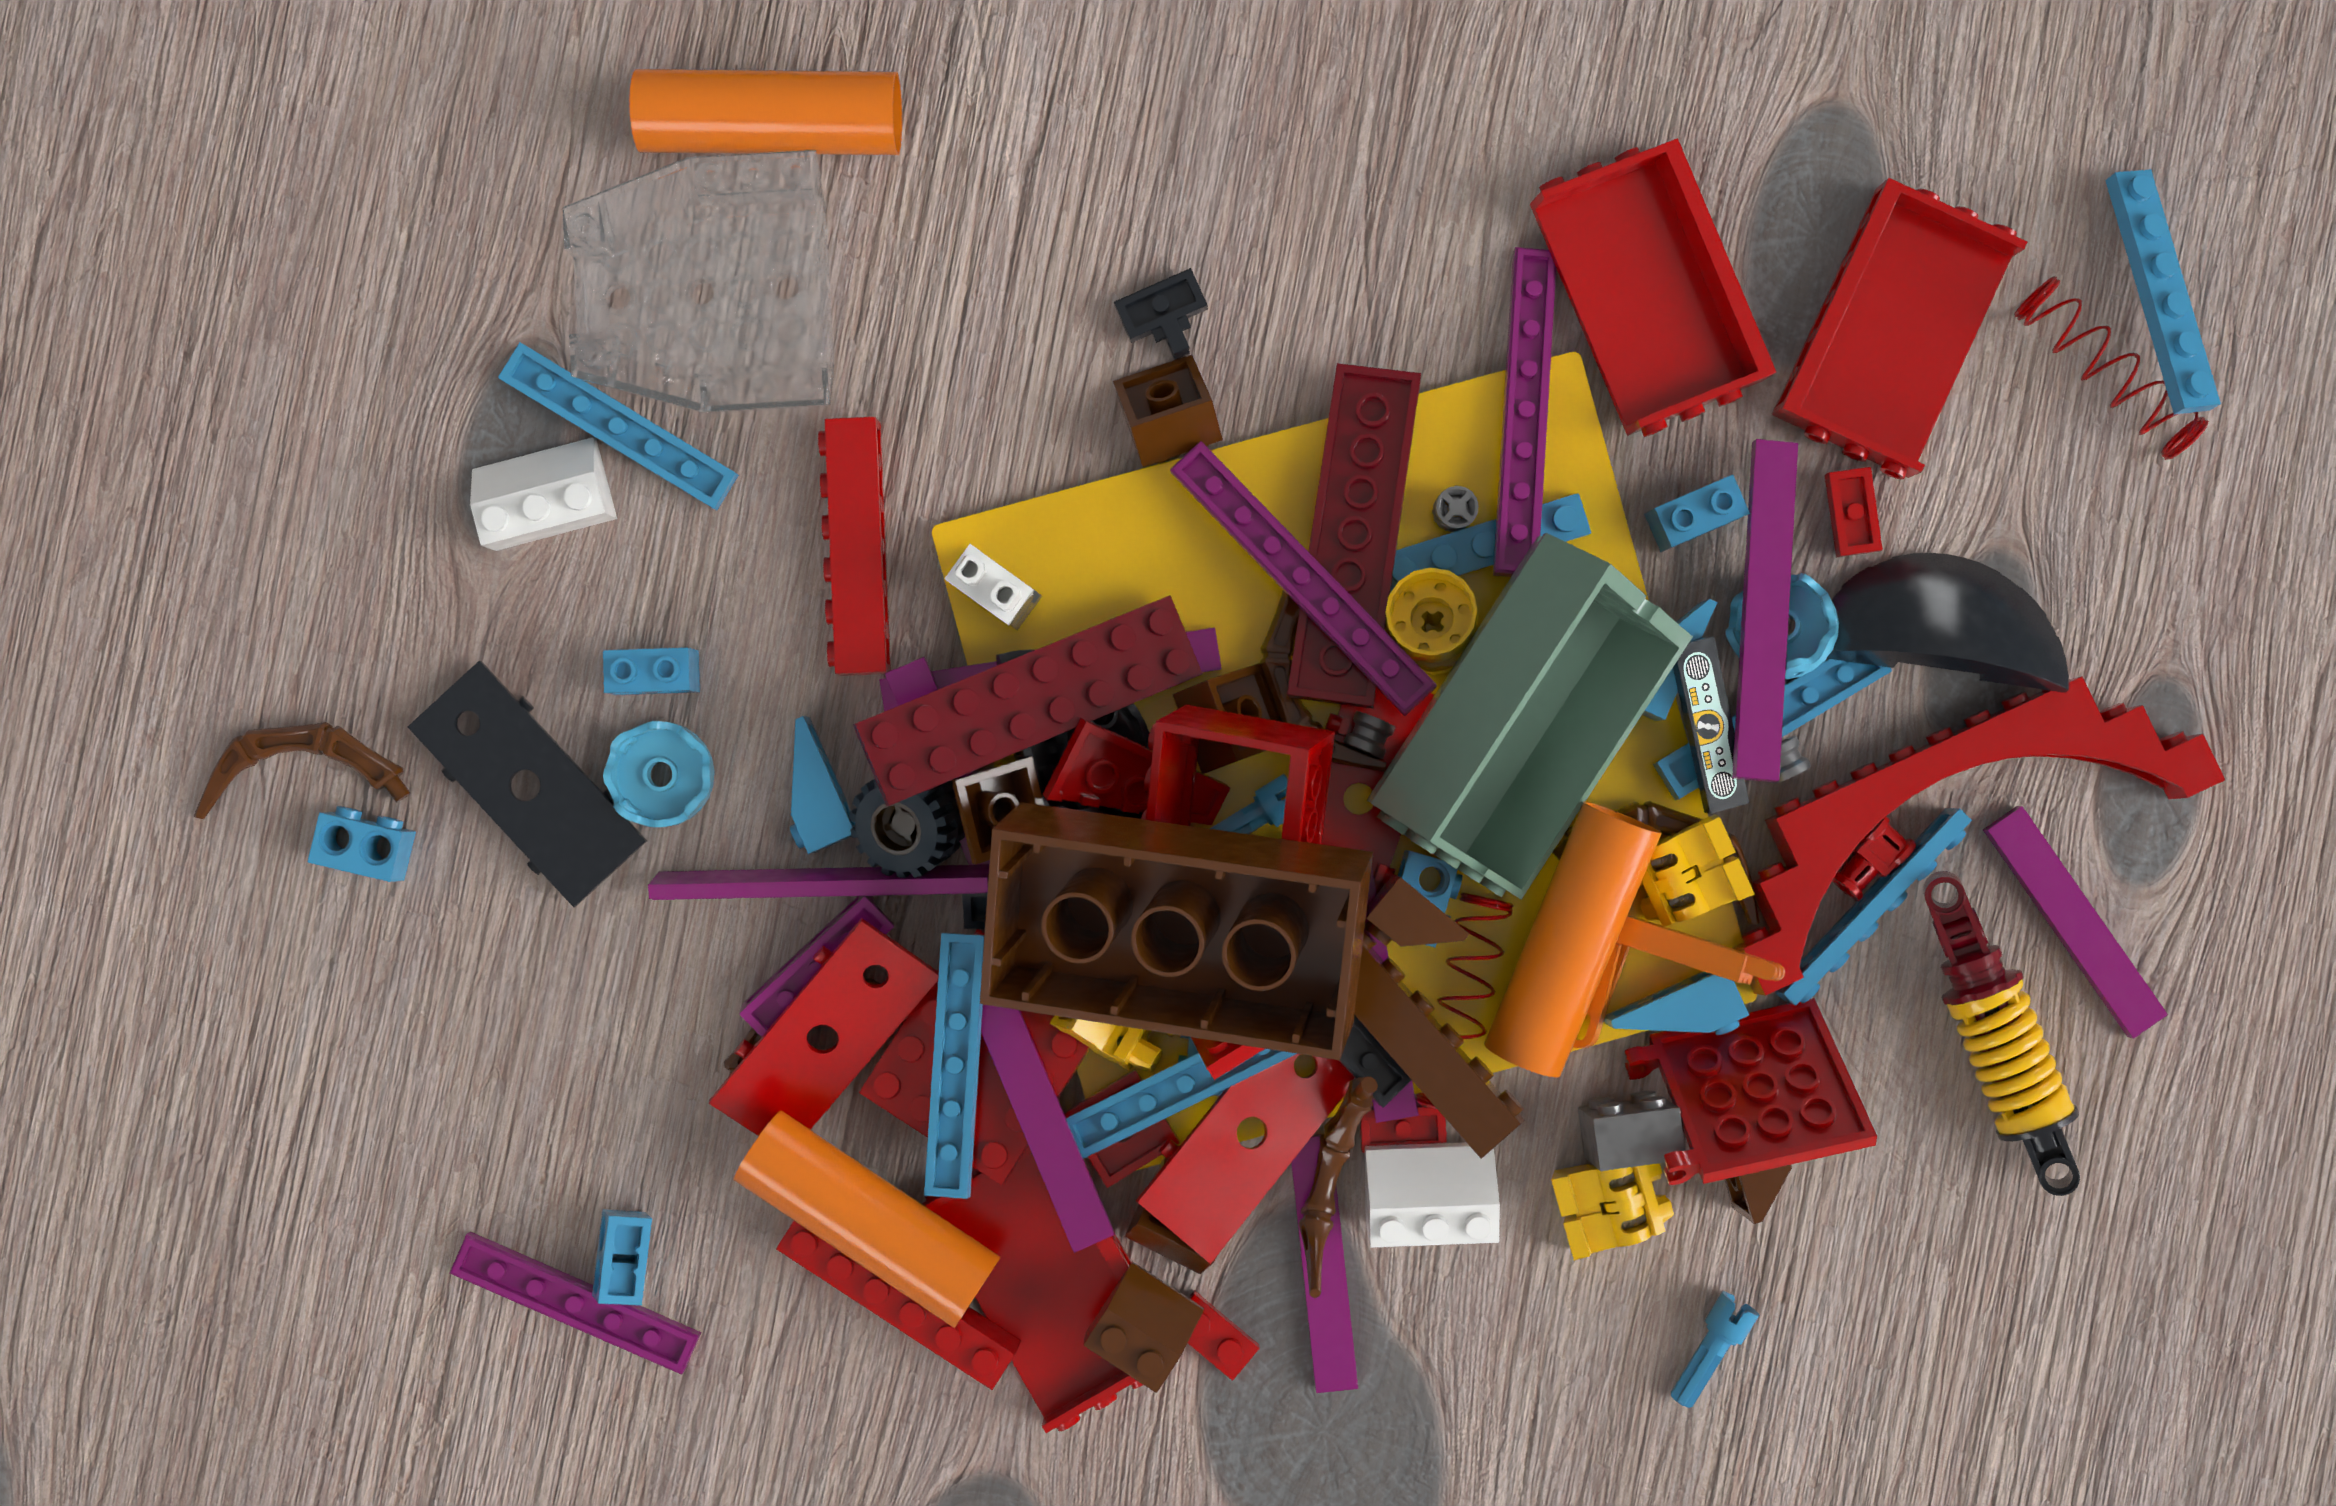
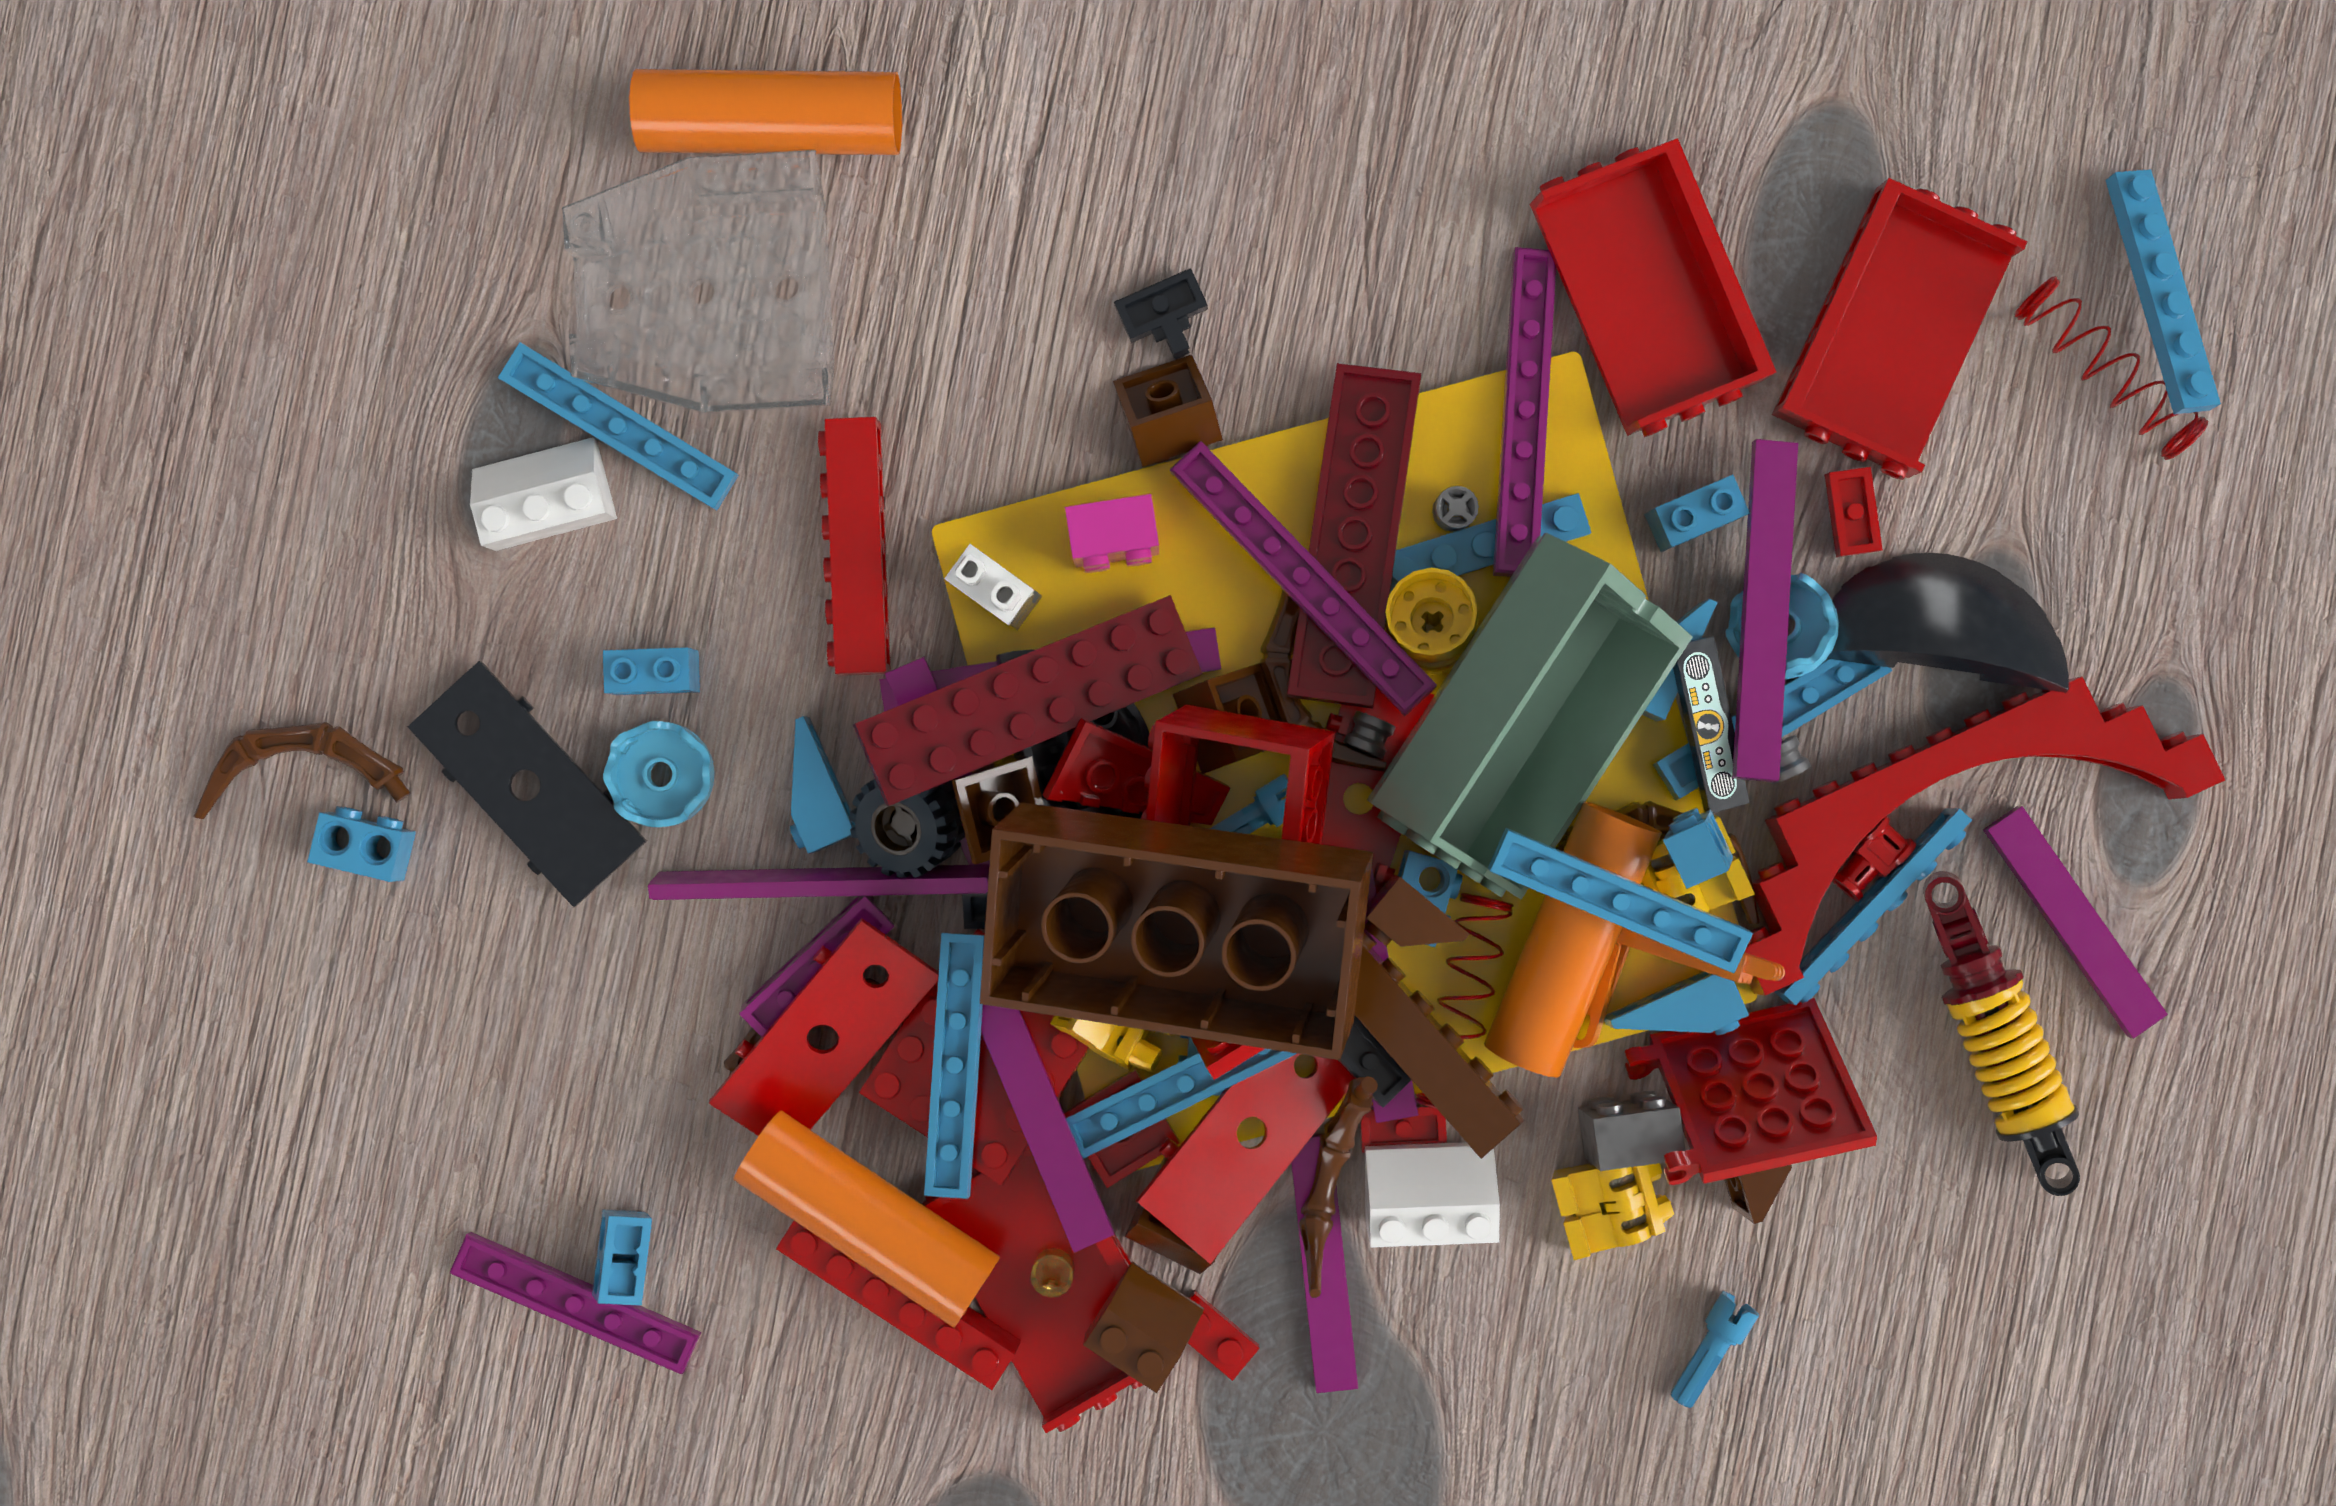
(1058, 1266): none -> clear yellow wheel
(1113, 532): none -> dark pink brick
(1620, 900): none -> dark azure plate
(1697, 847): none -> dark azure brick

